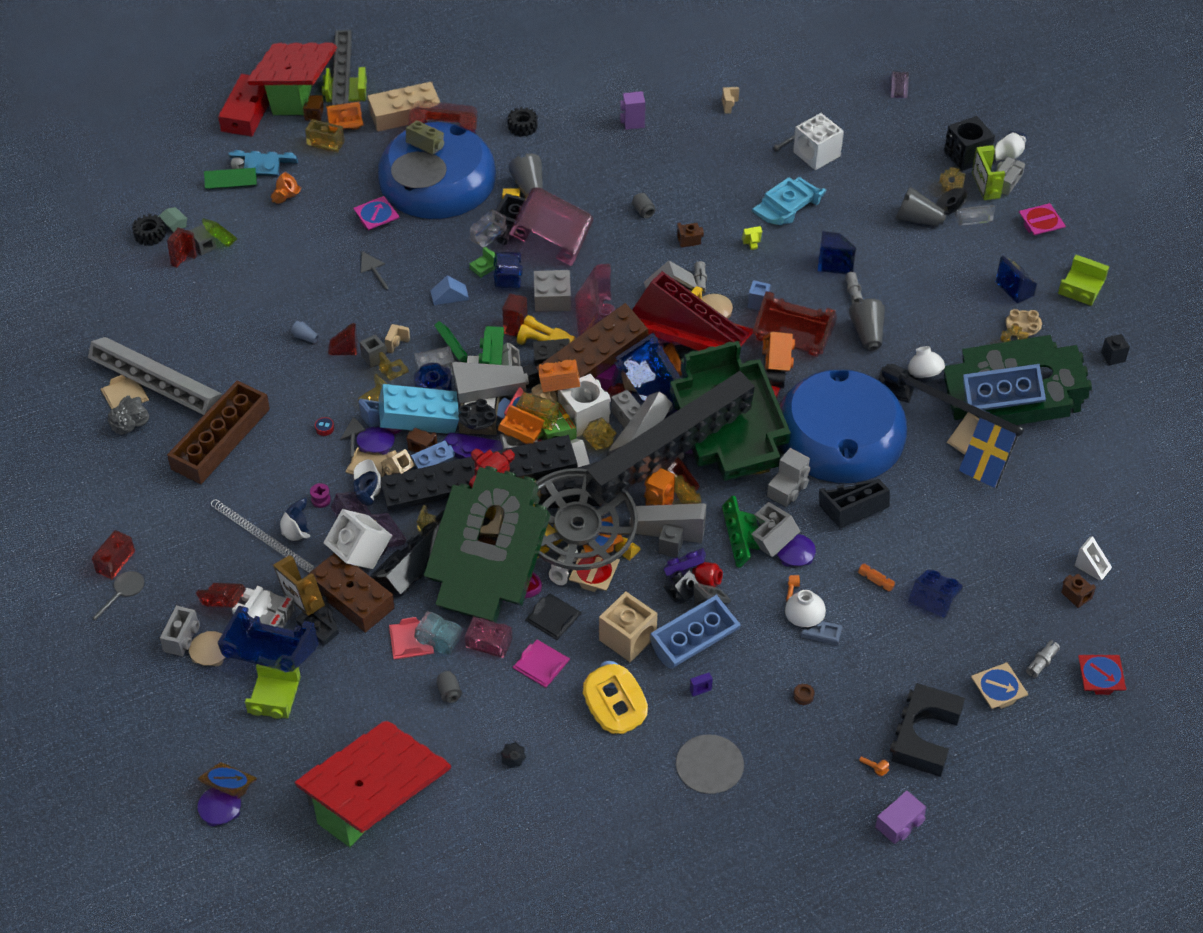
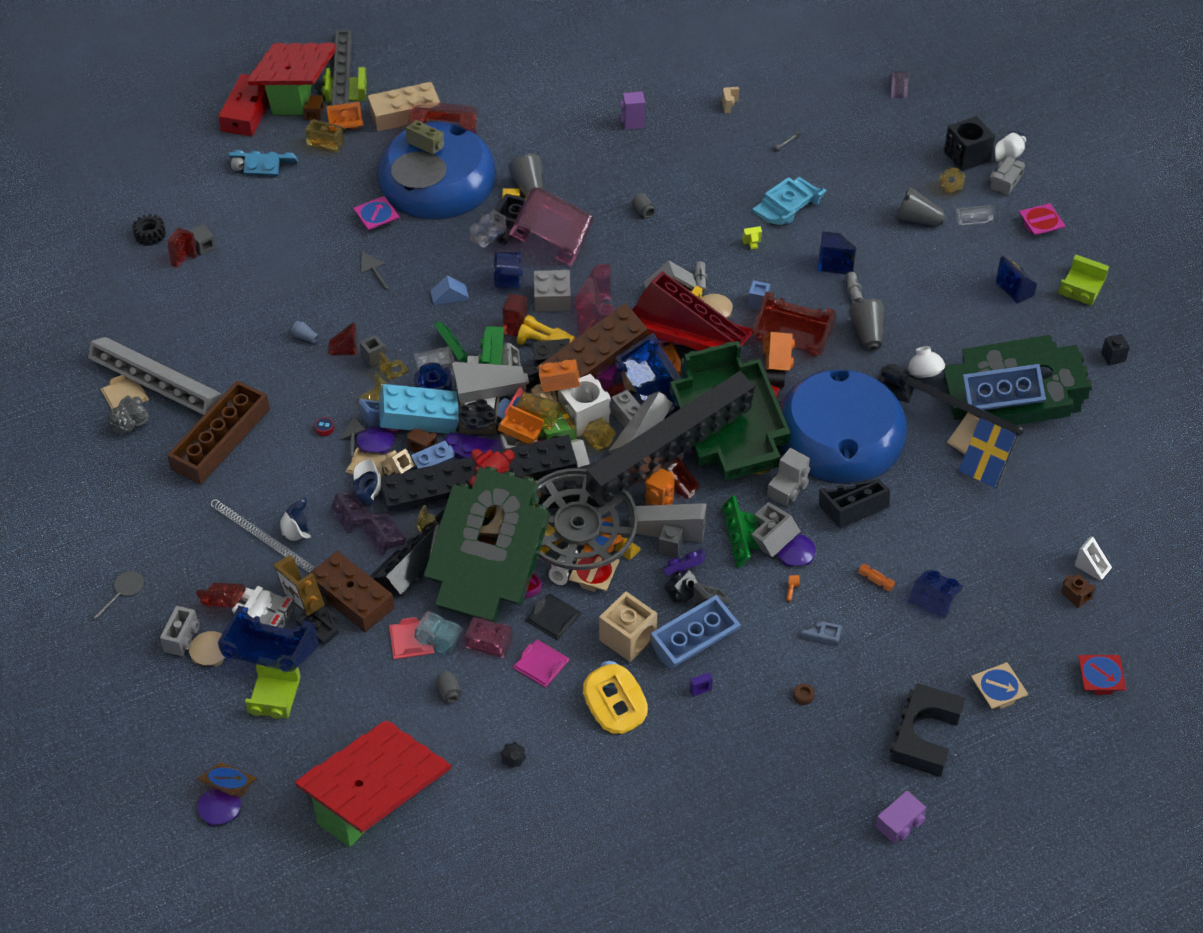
(113, 554): clear red brick -> none
(173, 219): sand green piece -> none
(219, 232): clear neon green slope -> none
(230, 178): green tile -> none
(285, 188): orange hair -> none
(320, 495): magenta wheel -> none
(357, 539): white brick -> none
(395, 335): tan bracket -> none
(483, 264): bright green bracket -> none
(522, 128): black tyre -> none
(686, 494): clear yellow slope -> none
(689, 234): reddish brown brick -> none
(708, 574): red head -> none
(710, 764): flat silver sticker -> none
(805, 609): white piece -> none
(818, 141): white brick -> none
(880, 768): orange hand -> none
(952, 200): black dish -> none
(988, 182): lime panel -> none
(1014, 330): clear yellow brick -> none
(1027, 319): tan dish -> none
(1043, 659): light grey pin -> none

